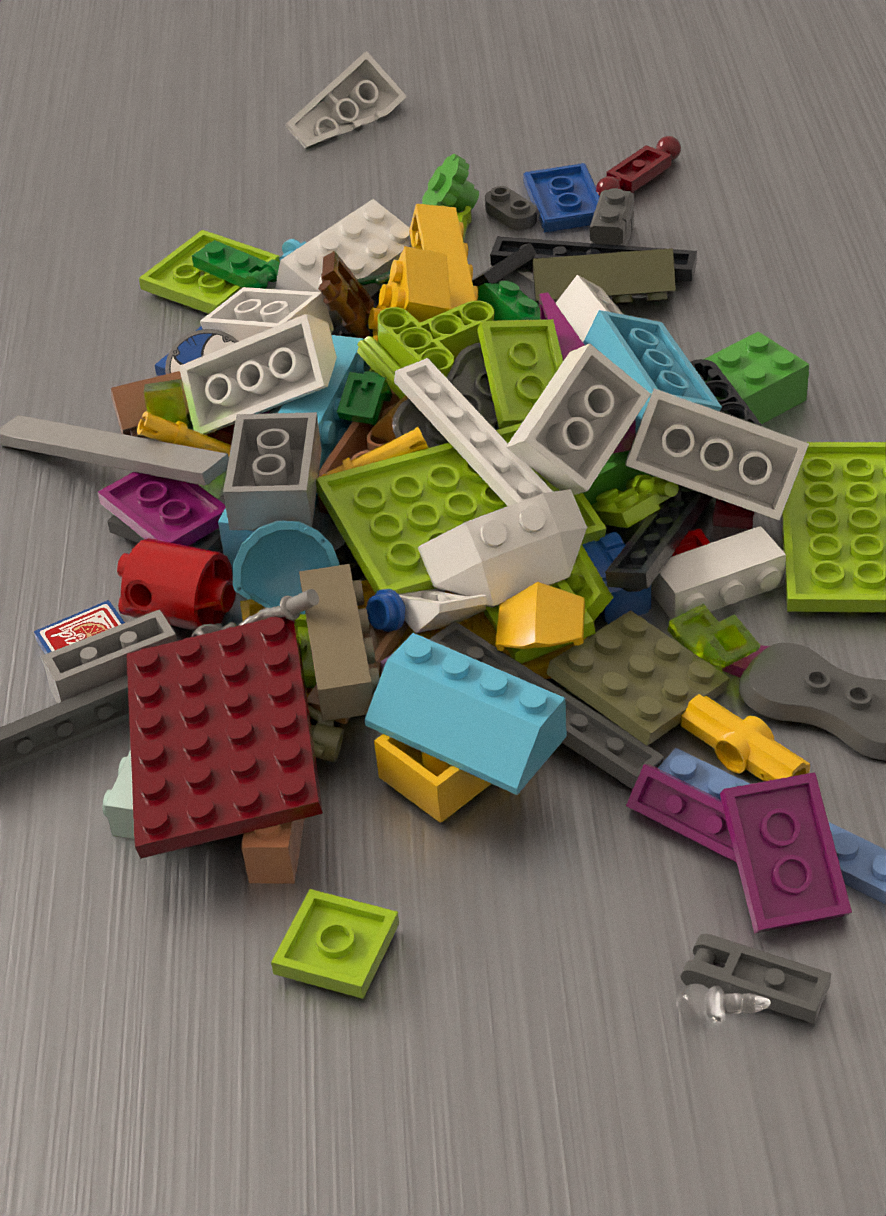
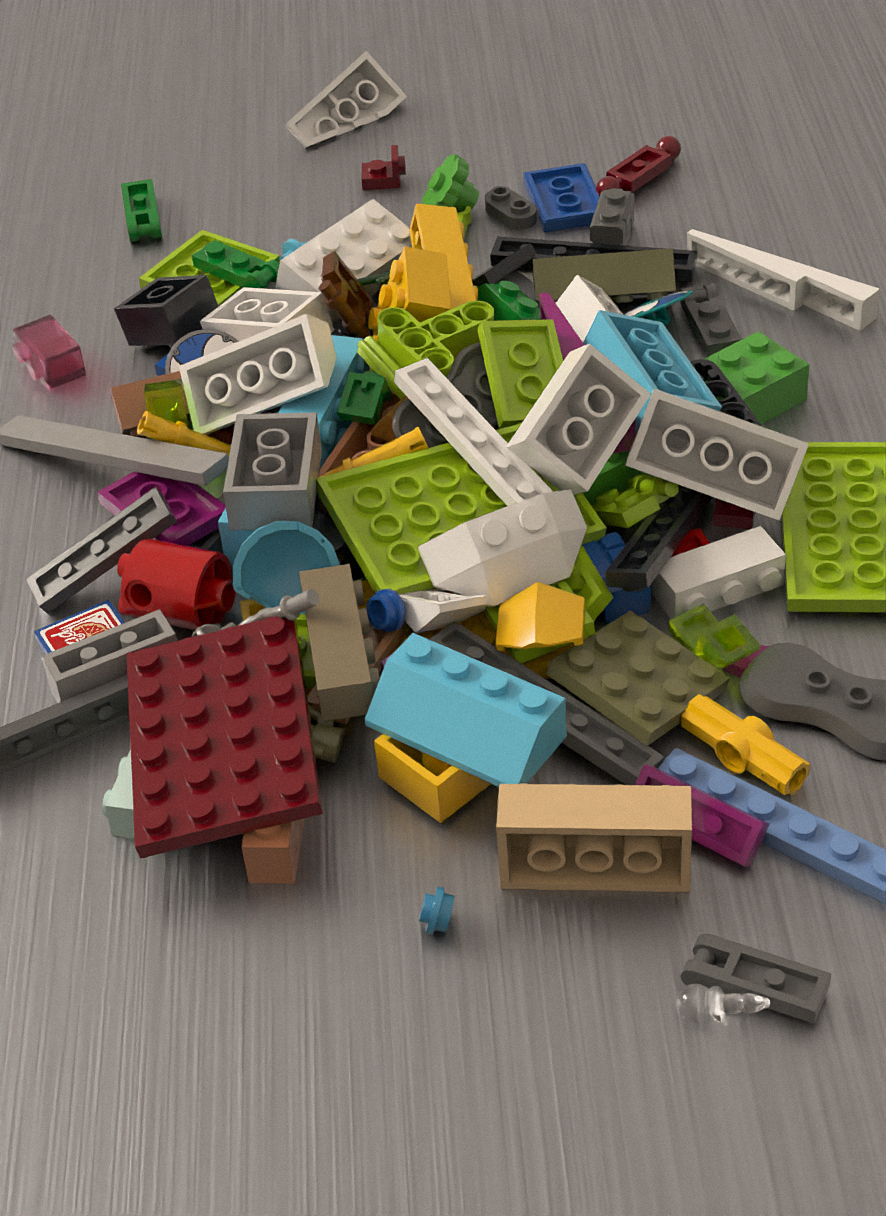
(48, 352): none -> clear pink brick
(100, 550): none -> dark grey plate
(141, 210): none -> green plate
(166, 310): none -> black brick
(335, 943): lime plate -> none
(383, 174): none -> dark red bracket
(436, 910): none -> dark azure plate
(594, 837): none -> tan brick
(658, 305): none -> shield
(709, 319): none -> dark grey plate
(785, 852): magenta plate -> none
(786, 280): none -> white slope

